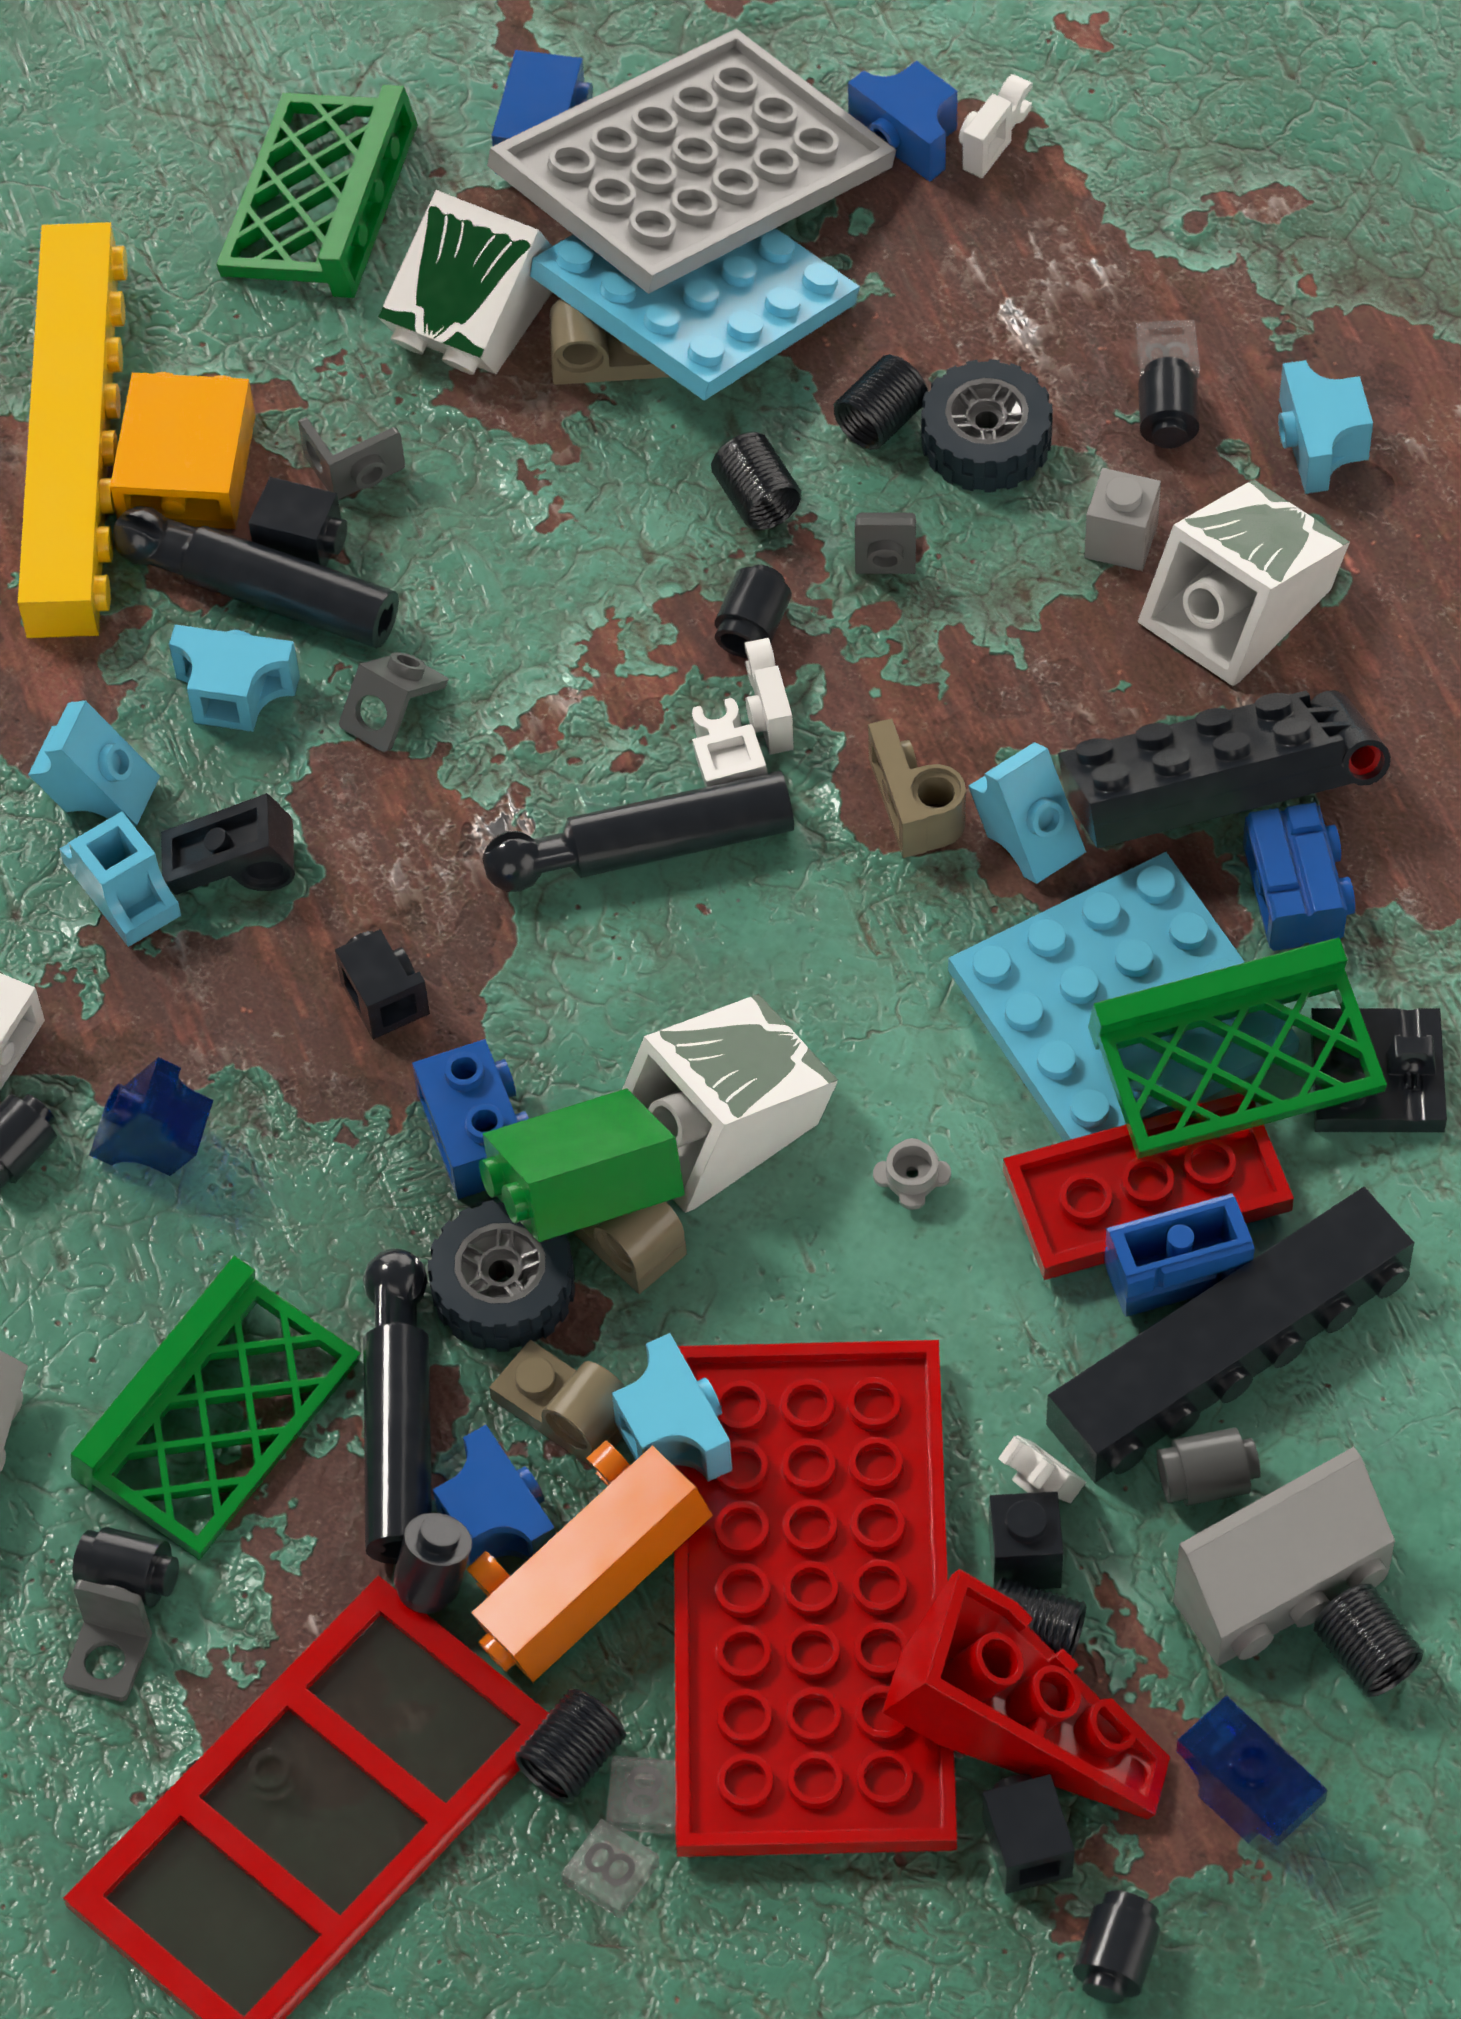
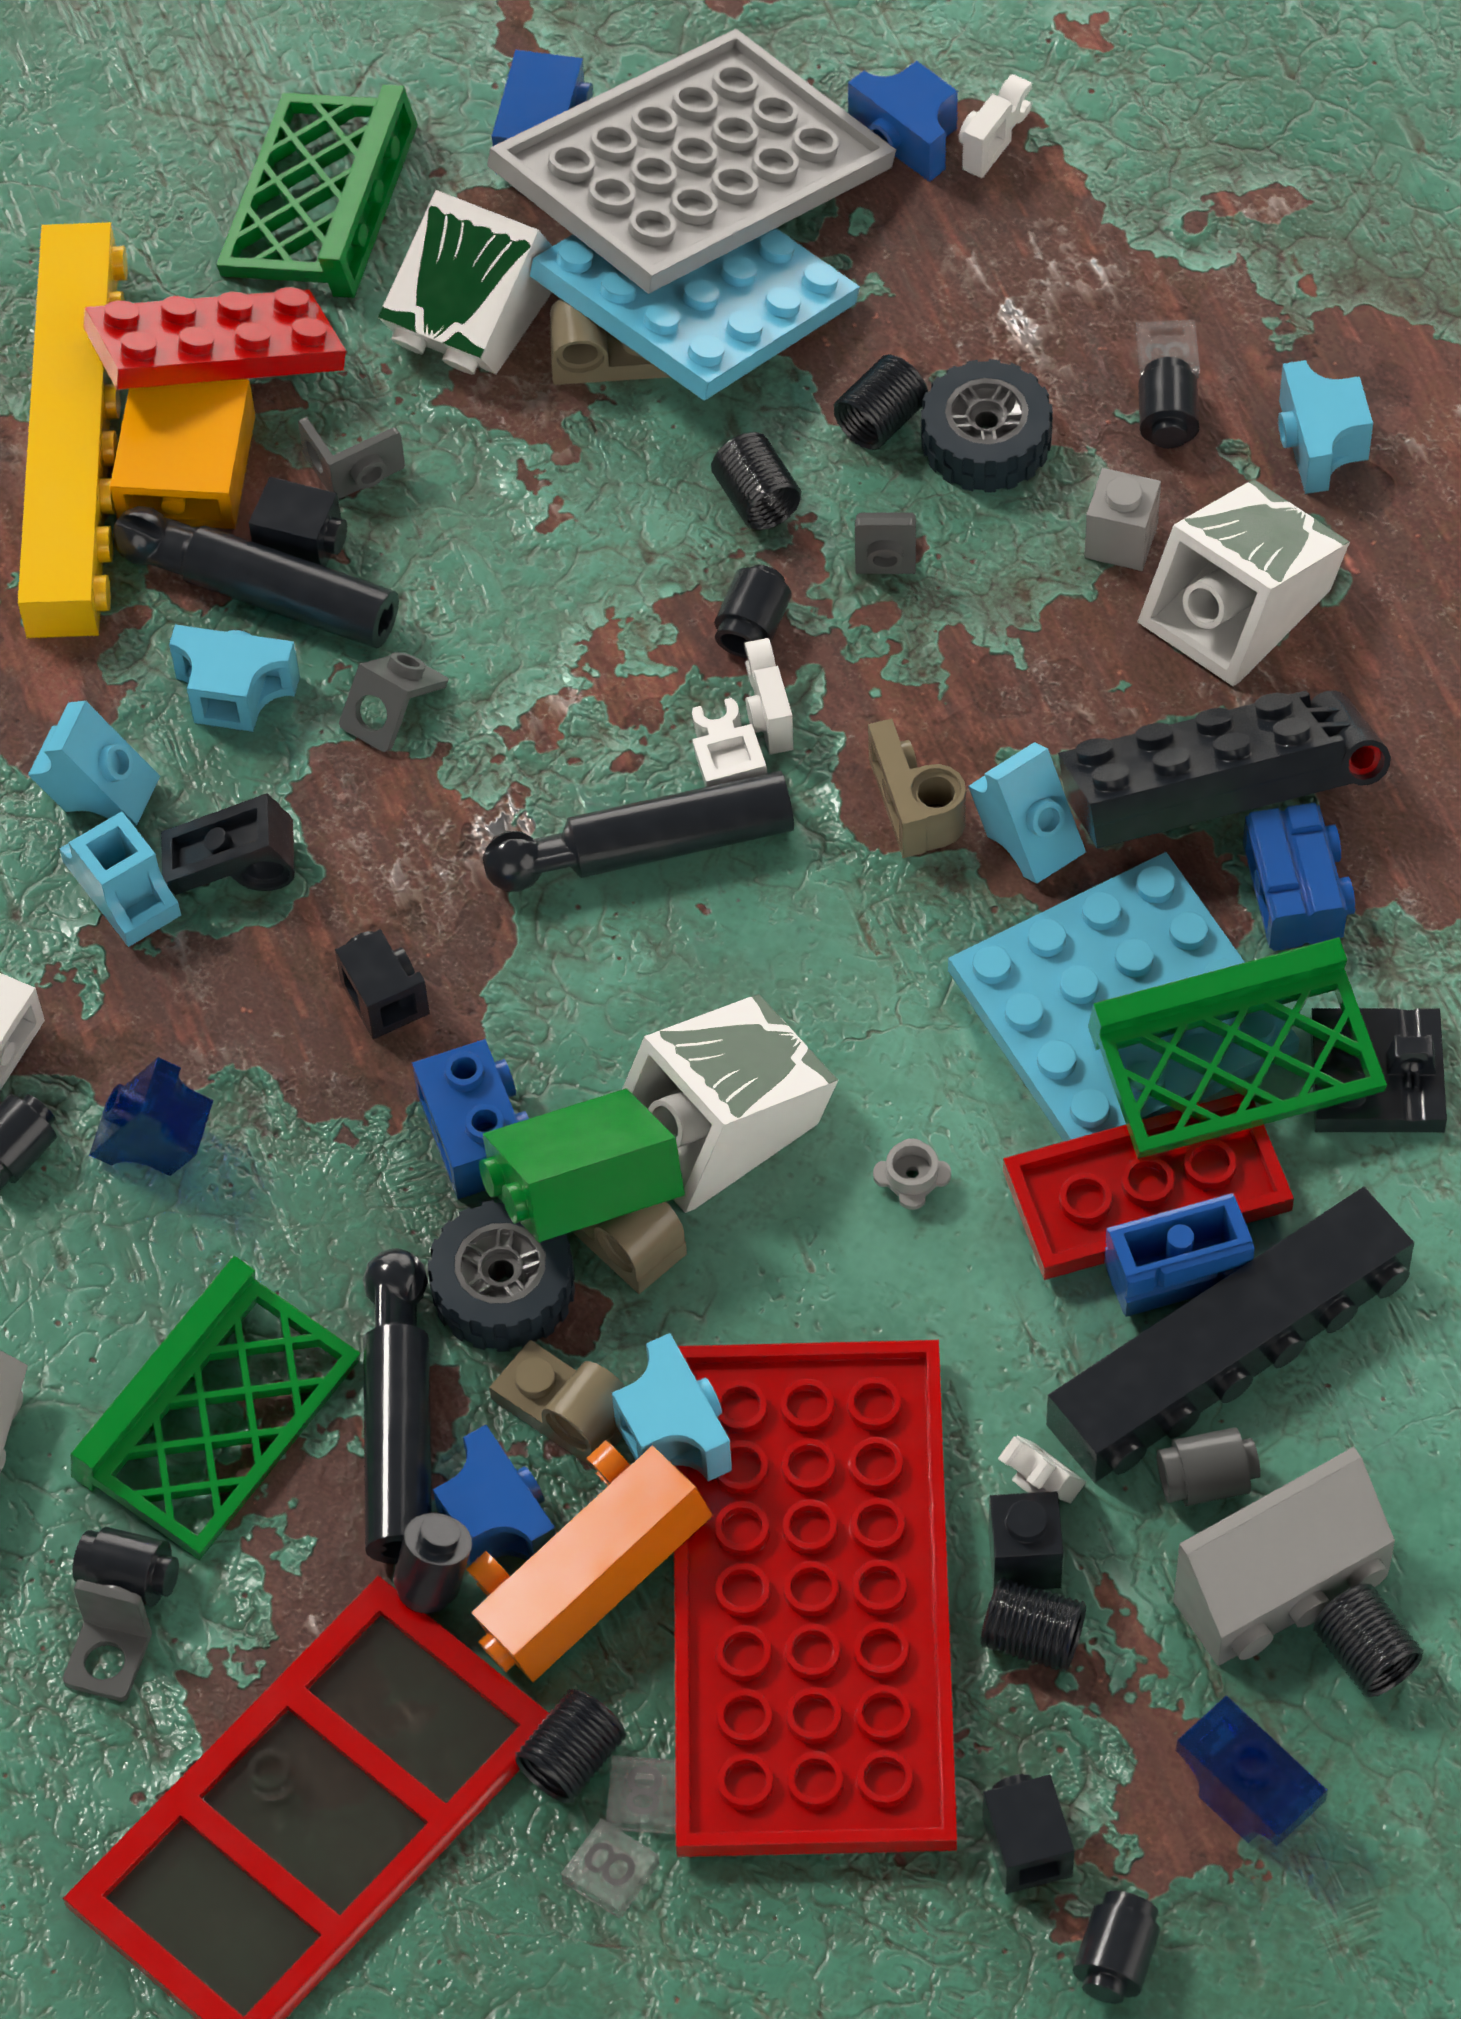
(213, 338): none -> plate
(1002, 1695): red wedge -> none

